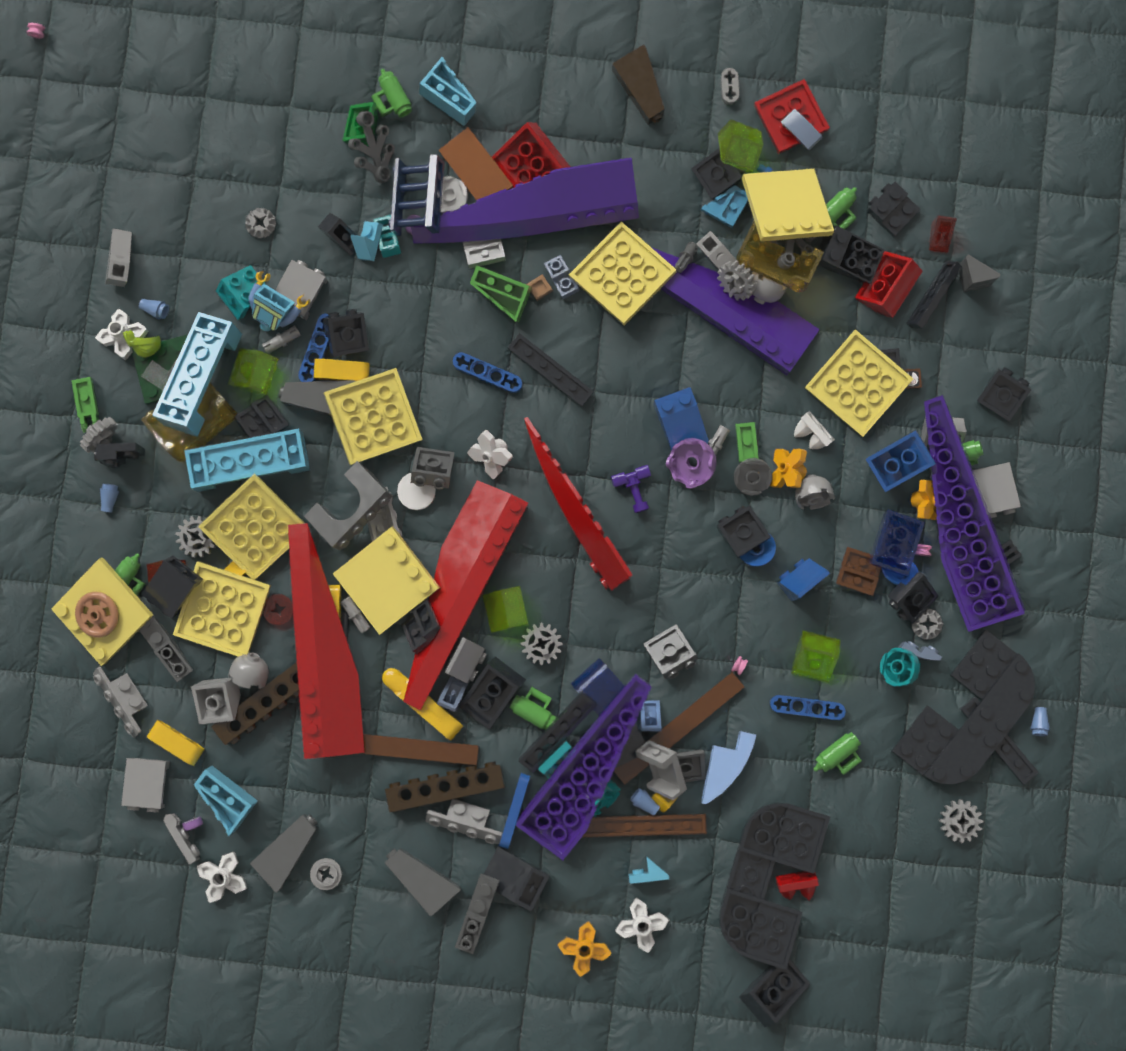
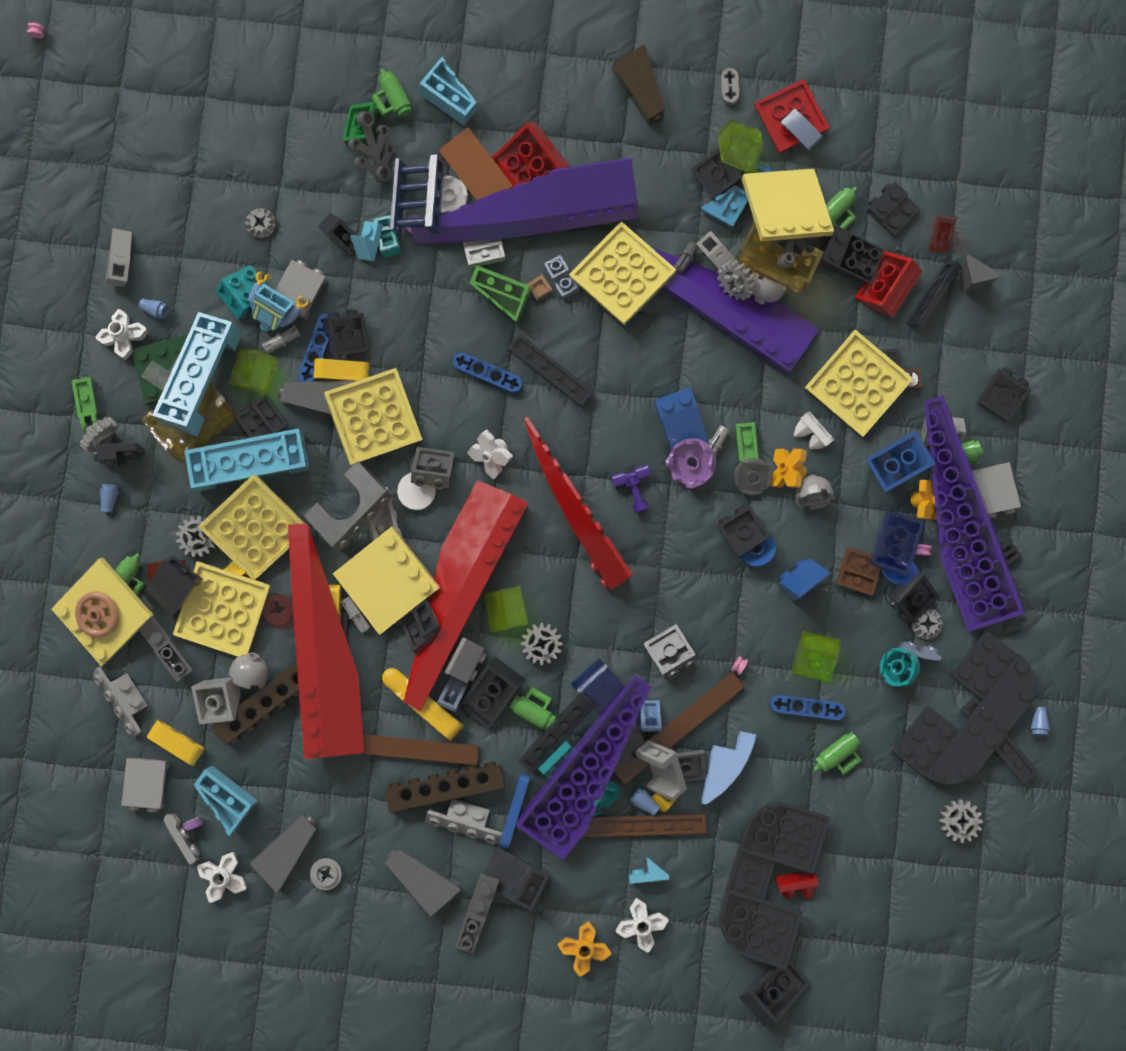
(142, 346): lime piece -> none

